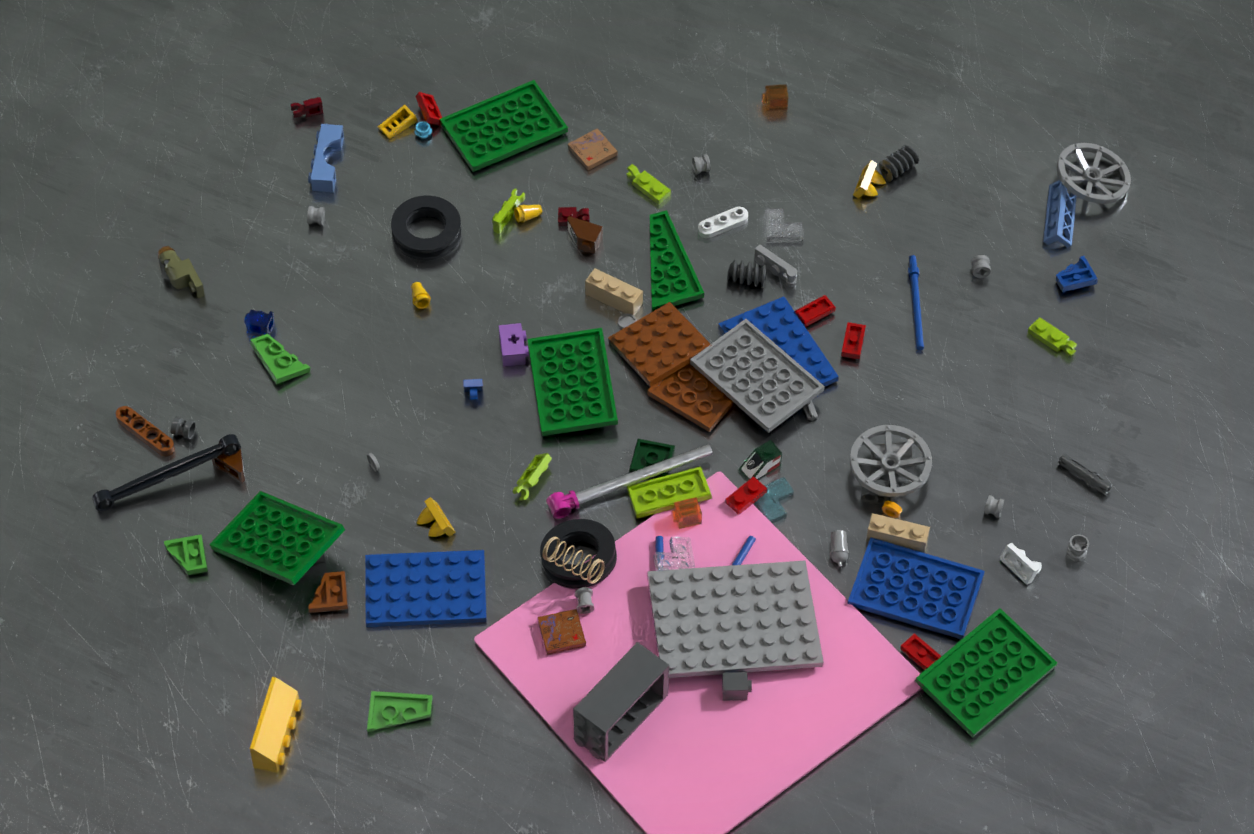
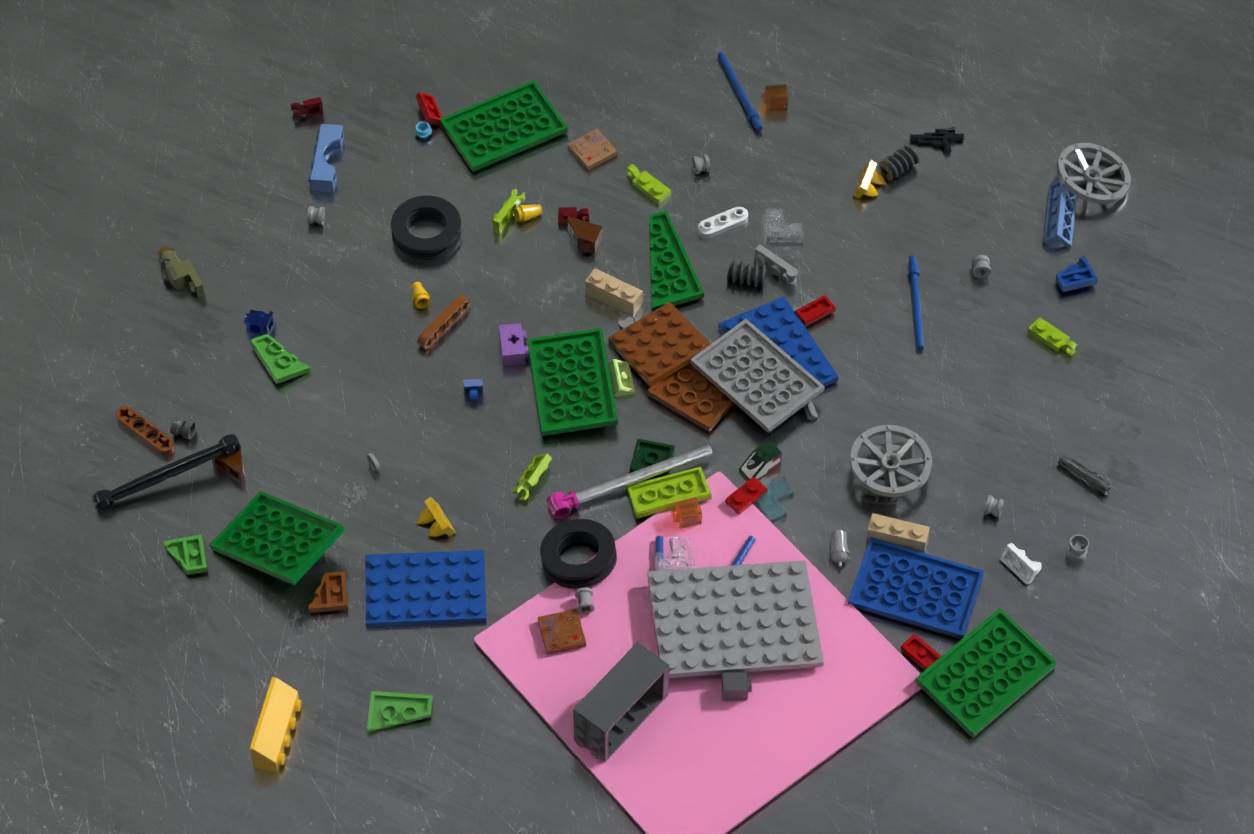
(398, 115): yellow slope -> none
(443, 322): none -> dark orange beam
(581, 572): tan piece -> none
(621, 378): none -> yellowish green slope
(751, 114): none -> blue bar
(853, 340): red plate -> none
(891, 509): light orange tile -> none
(939, 138): none -> black piece

